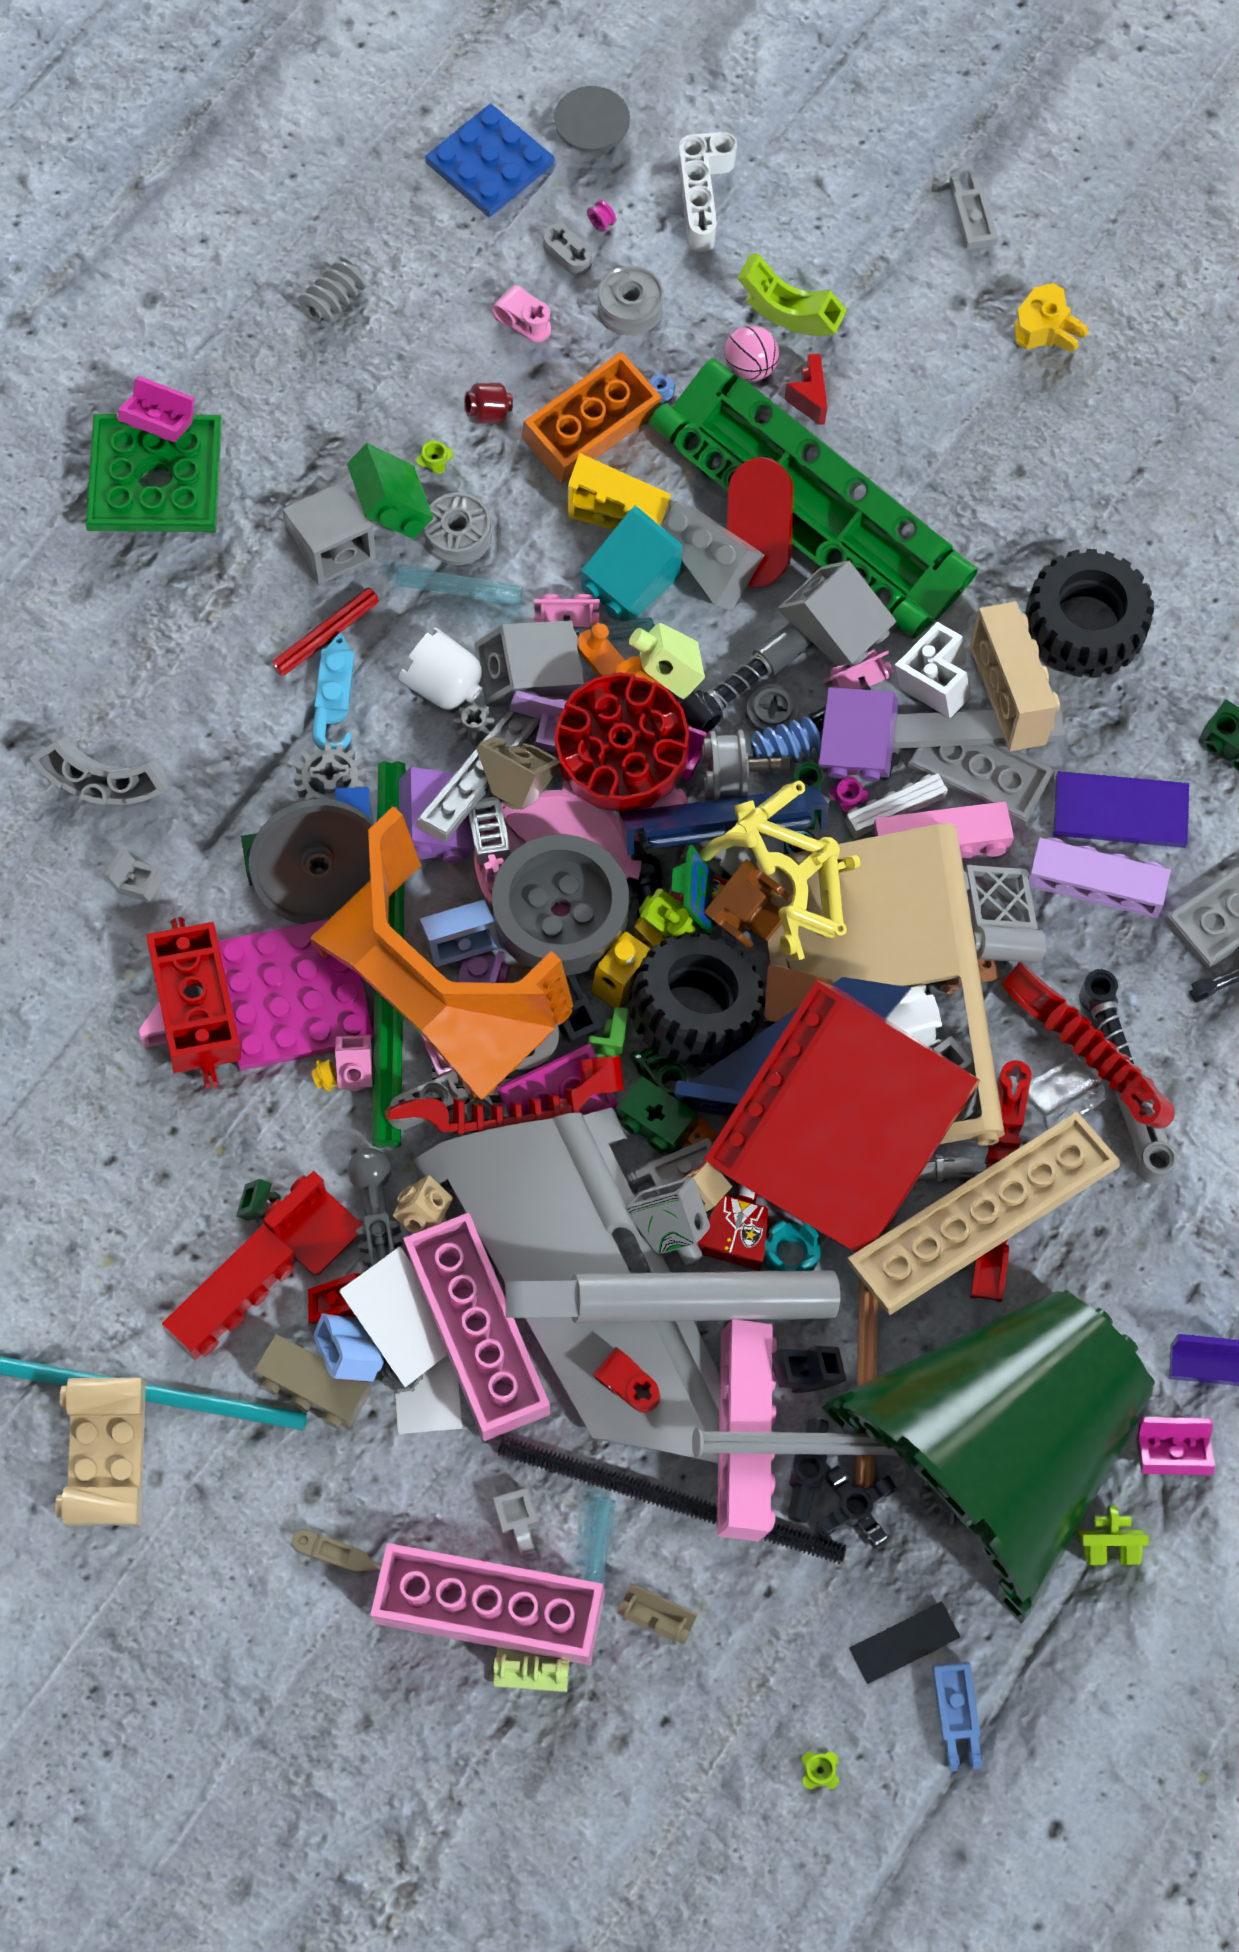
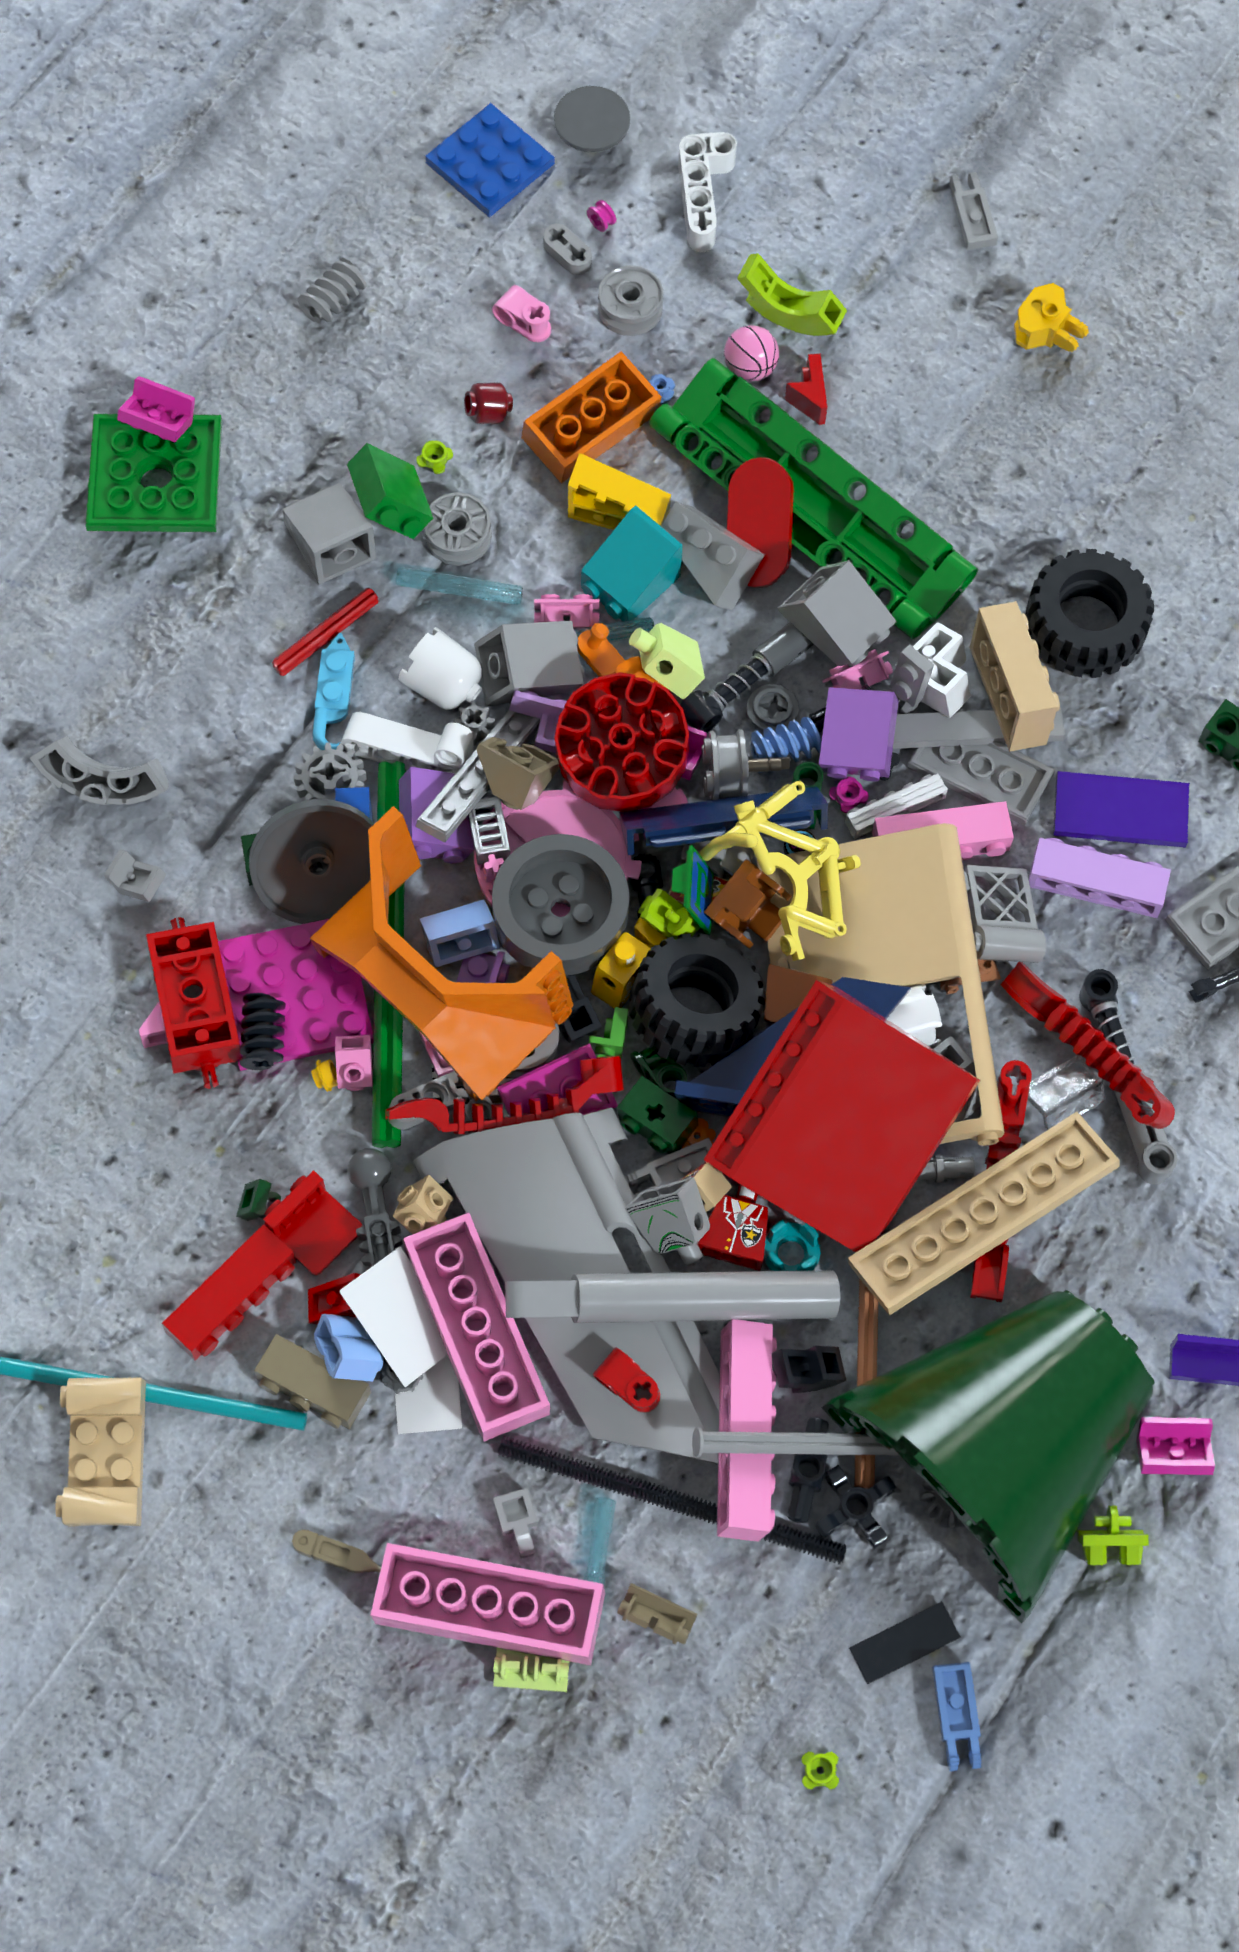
(260, 1031): none -> black piece
(392, 742): none -> white beam
(911, 678): none -> light grey hinge

